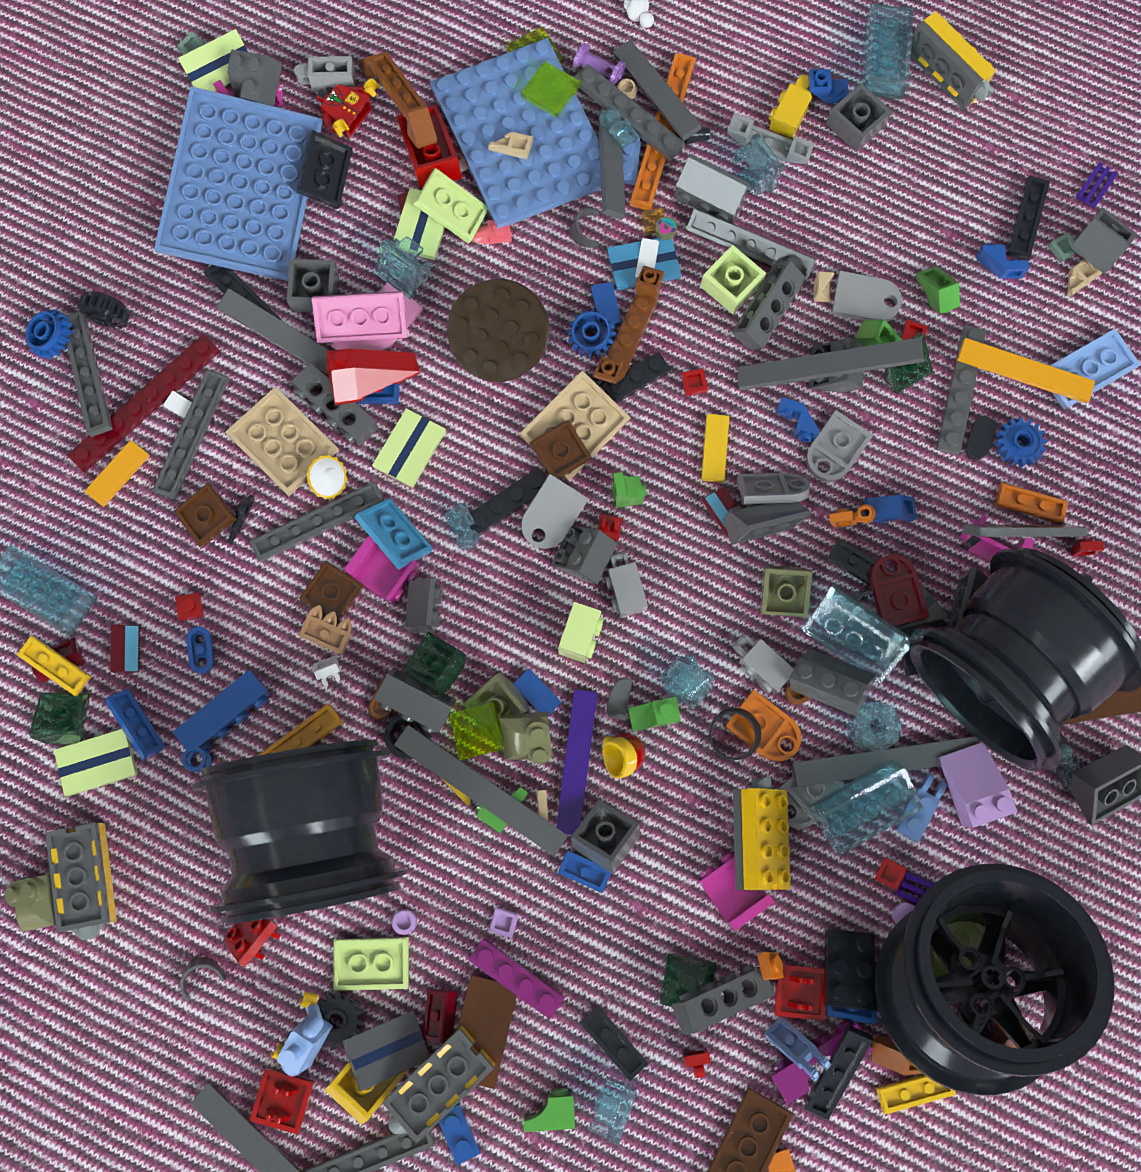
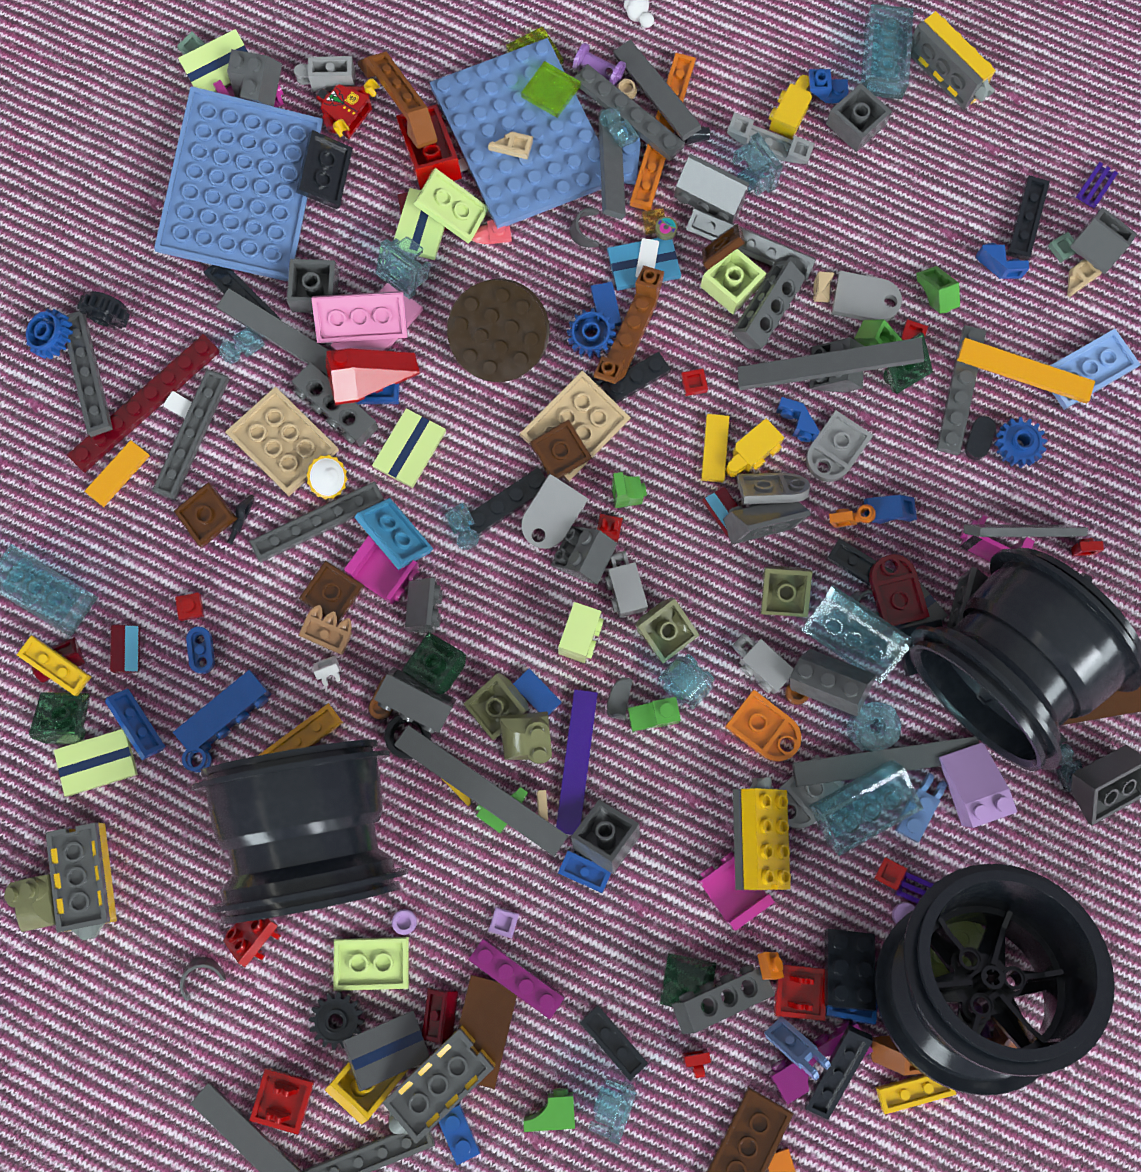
(246, 342): none -> clear light blue plate
(304, 1039): light blue torso -> none
(477, 731): clear neon green tile -> none
(623, 754): yellow piece -> none
(666, 629): none -> olive slope
(722, 246): none -> reddish brown tile
(754, 448): none -> yellow hinge
(757, 731): black tyre -> none
(1031, 503): orange tile -> none

